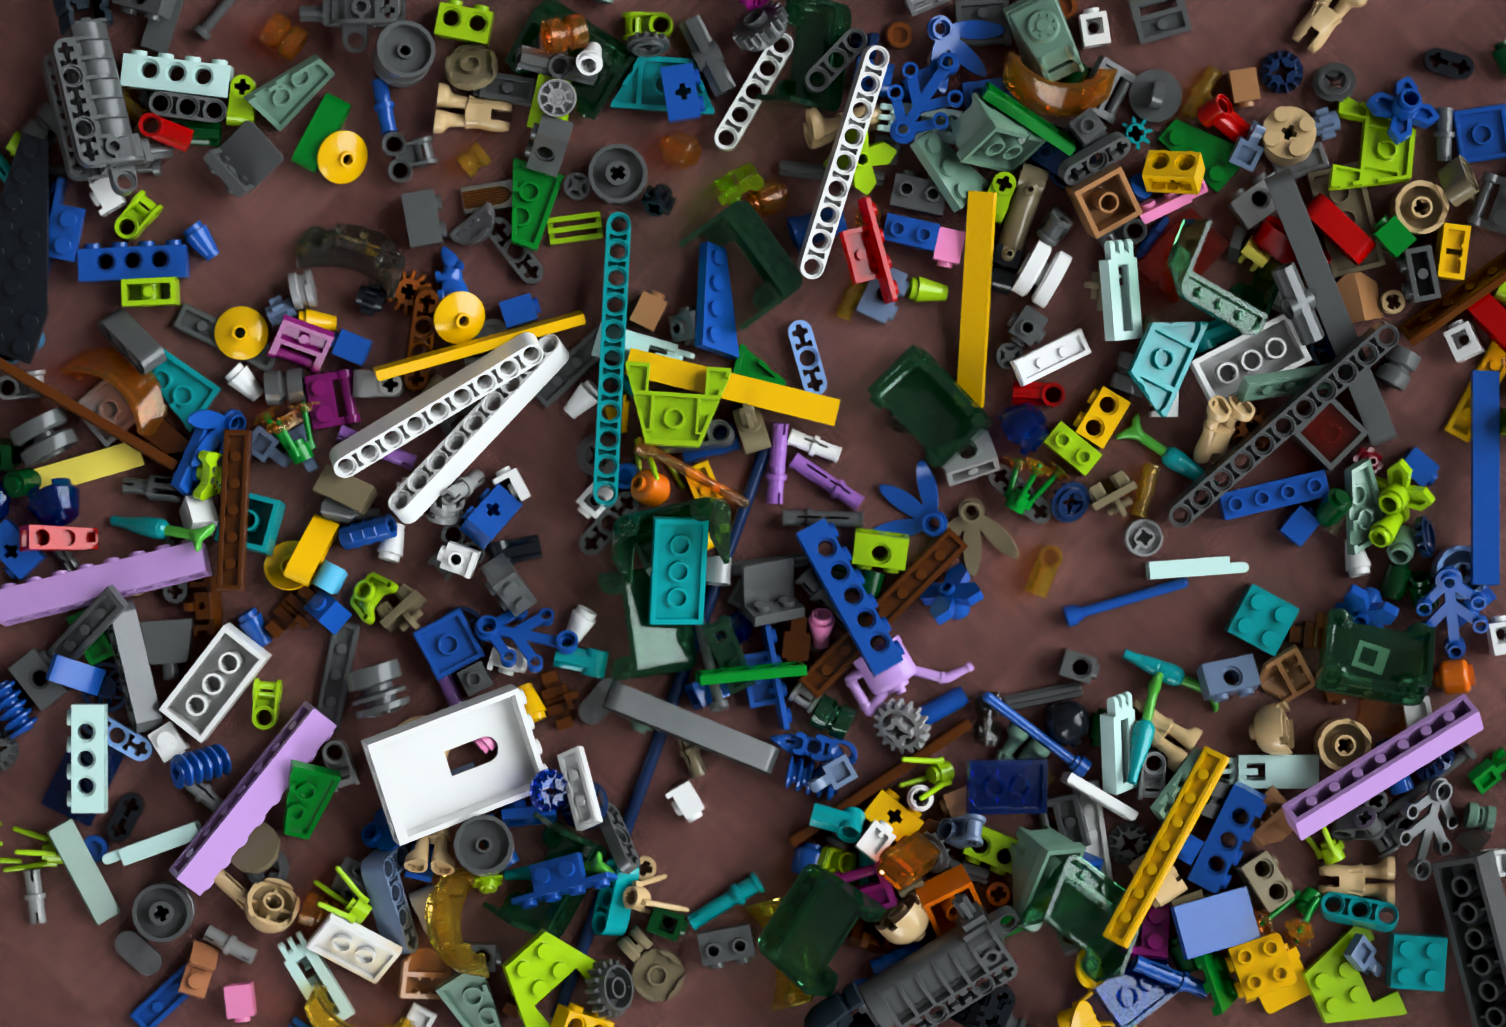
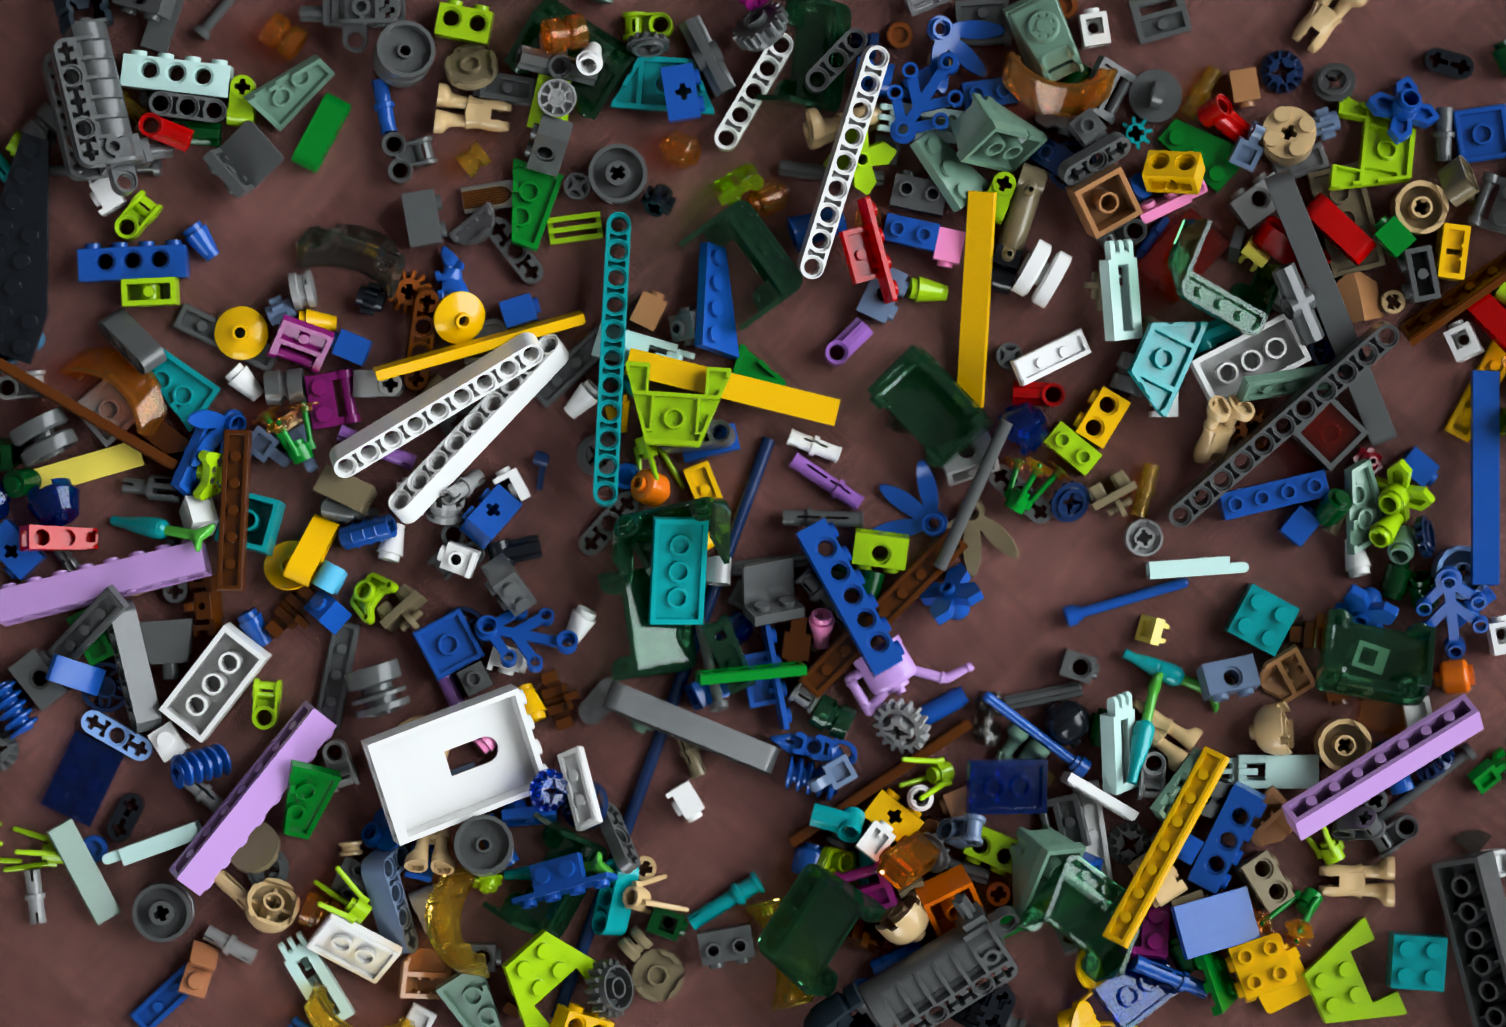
(65, 225): blue bracket -> none
(97, 717): light aqua brick -> none
(138, 952): flat silver tile -> none
(240, 1001): bright pink brick -> none
(332, 152): yellow dish -> none
(350, 848): none -> tan bush
(541, 459): none -> dark blue hand
(587, 508): white brick -> none
(587, 661): teal piece -> none
(642, 450): clear orange piece -> none
(751, 428): dark tan beam -> none
(777, 463): medium lavender pin -> none
(795, 340): light blue beam -> none
(849, 341): none -> medium lavender piece
(850, 300): clear yellow pin -> none
(973, 494): none -> dark grey piece
(1028, 118): green tile -> none
(1034, 320): dark grey brick -> none
(1043, 573): clear yellow piece -> none
(1054, 225): dark grey piece -> none
(1151, 629): none -> light yellow tile
(1170, 456): piece -> none
(1361, 955): sand blue plate -> none
(1369, 921): teal beam -> none
(1397, 367): dark grey wheel -> none
(1437, 796): dark grey plant -> none
(1479, 816): sand green wheel -> none

